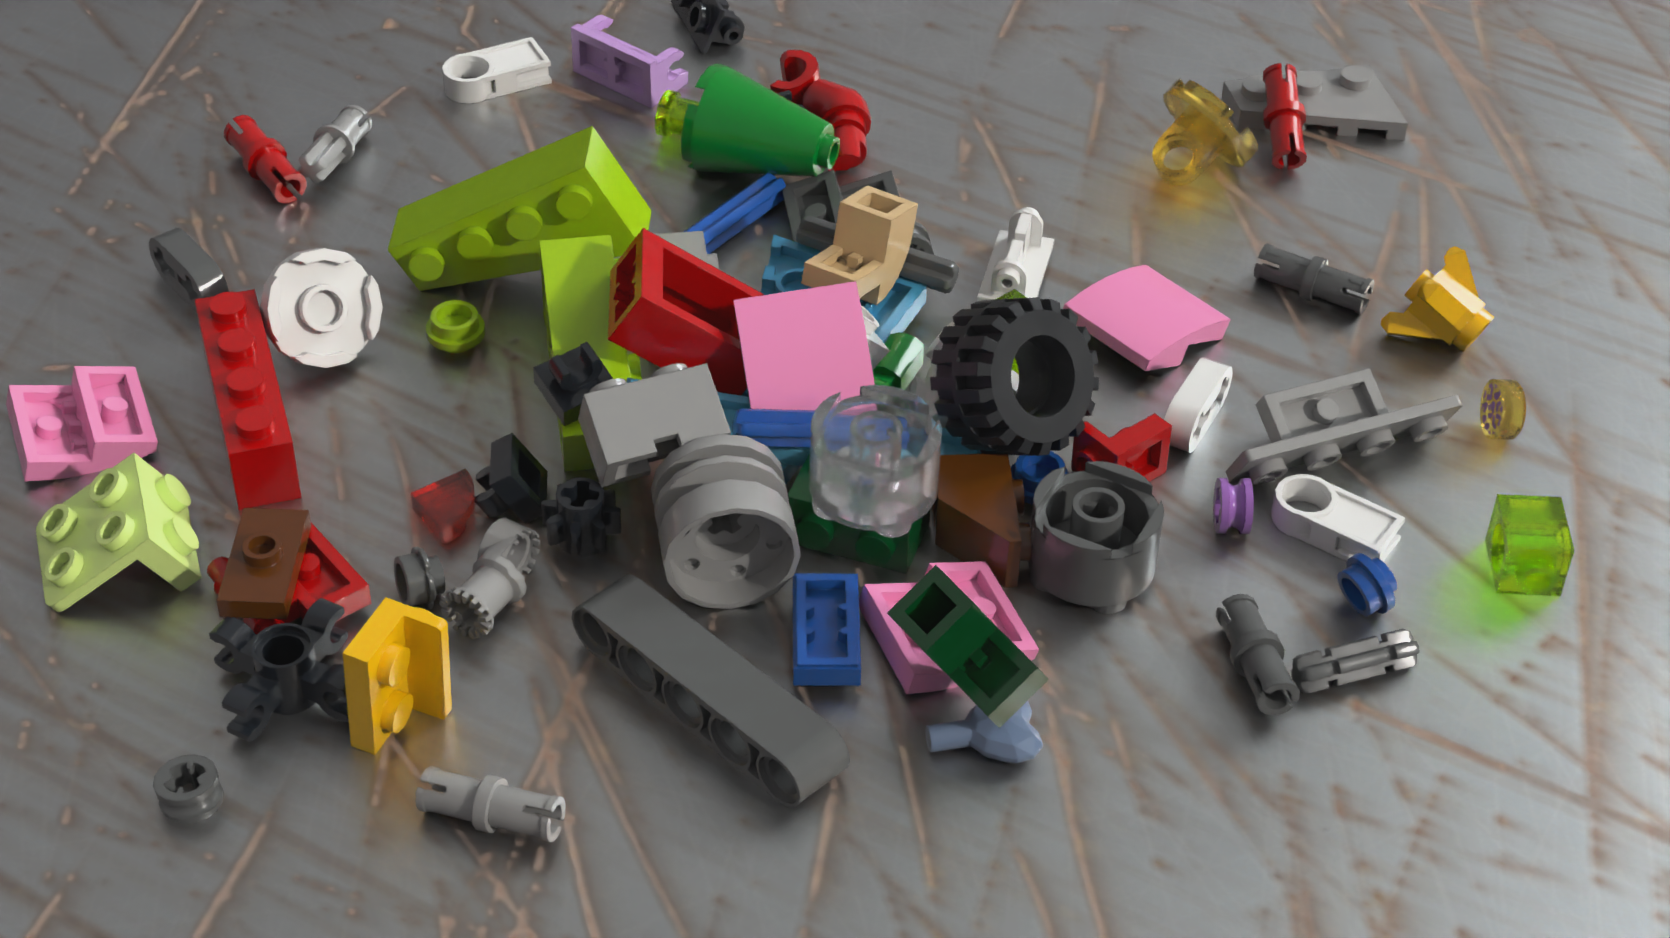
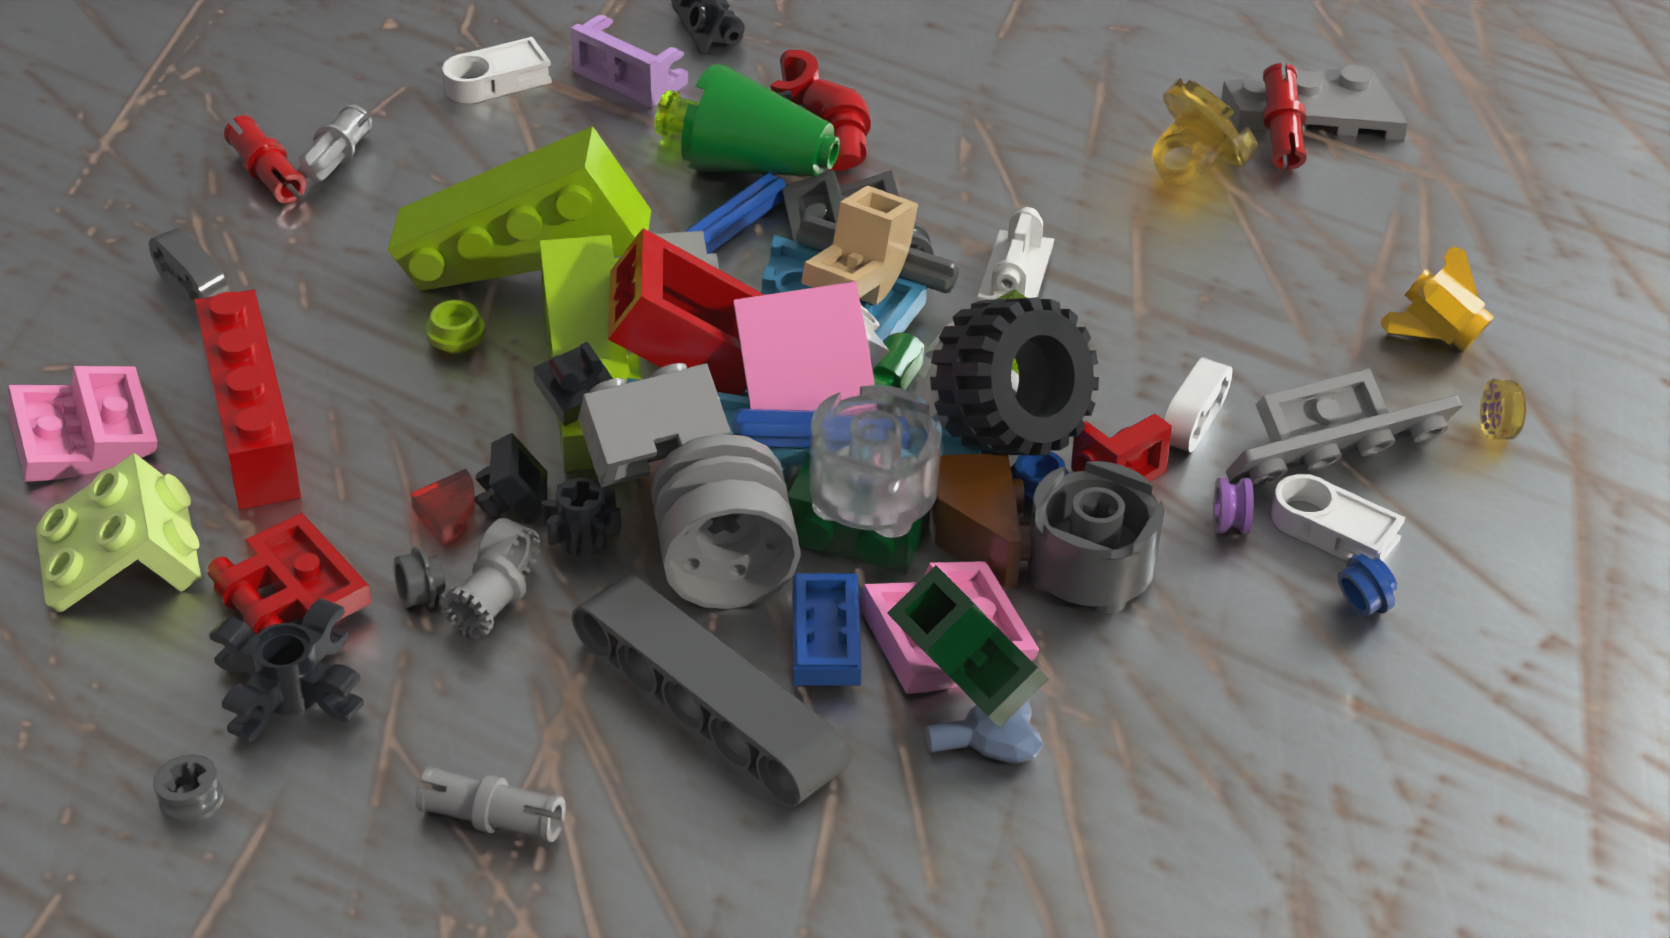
(264, 563): reddish brown plate -> none
(320, 307): white tile -> none
(395, 667): yellow bracket -> none
(1146, 317): bright pink slope -> none
(1257, 654): dark grey pin -> none
(1313, 278): dark grey pin -> none
(1354, 661): dark grey axle -> none
(1529, 545): clear neon green brick -> none

